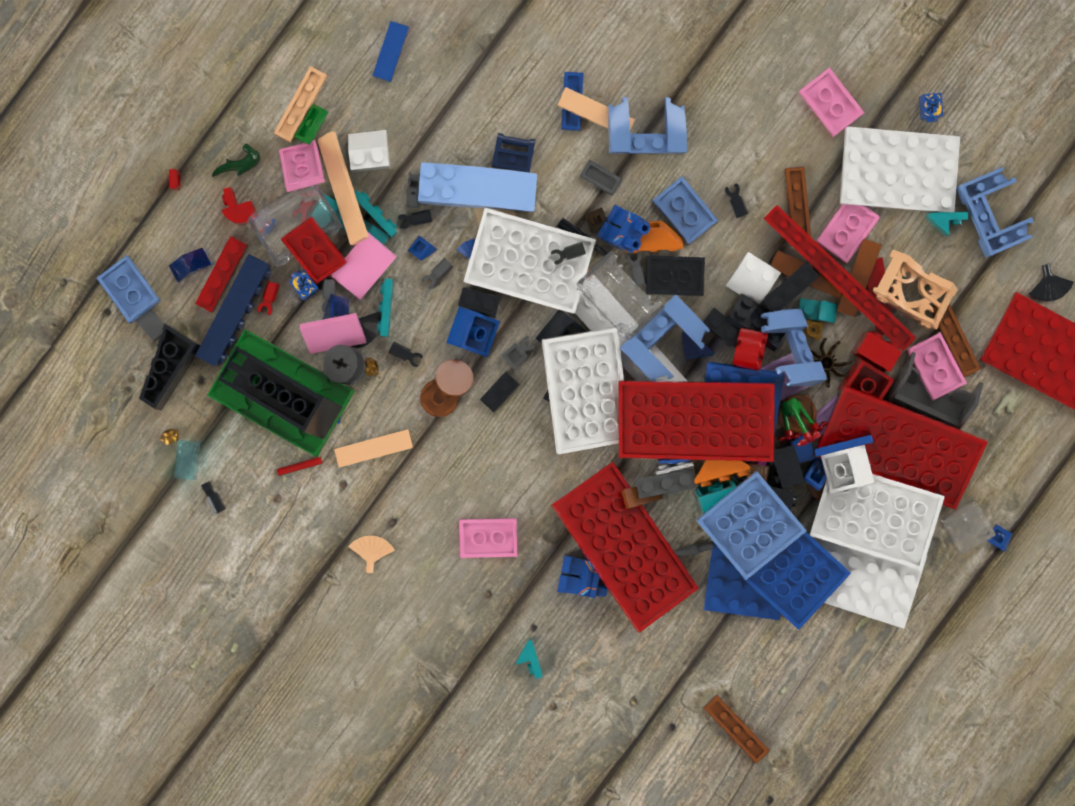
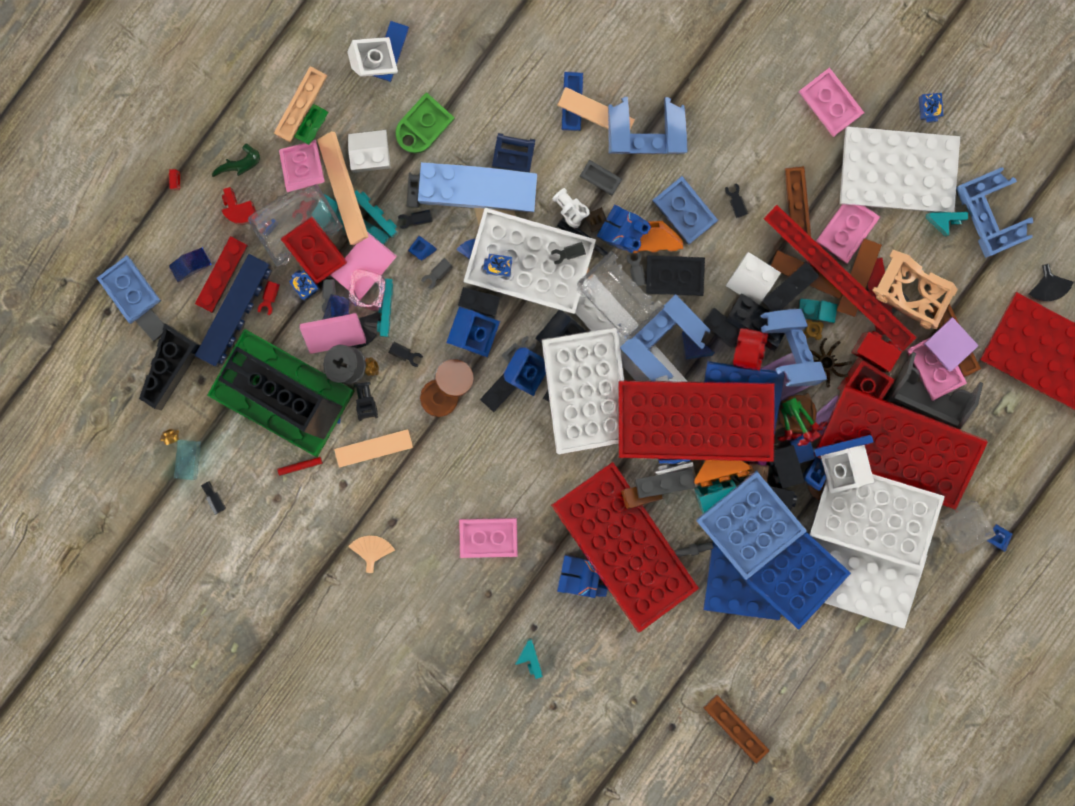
(352, 295): none -> clear pink piece
(365, 403): none -> black connector
(372, 57): none -> white slope
(424, 123): none -> bright green tile
(498, 265): none -> blue brick
(525, 370): none -> blue slope
(571, 208): none -> white connector
(951, 344): none -> lavender tile

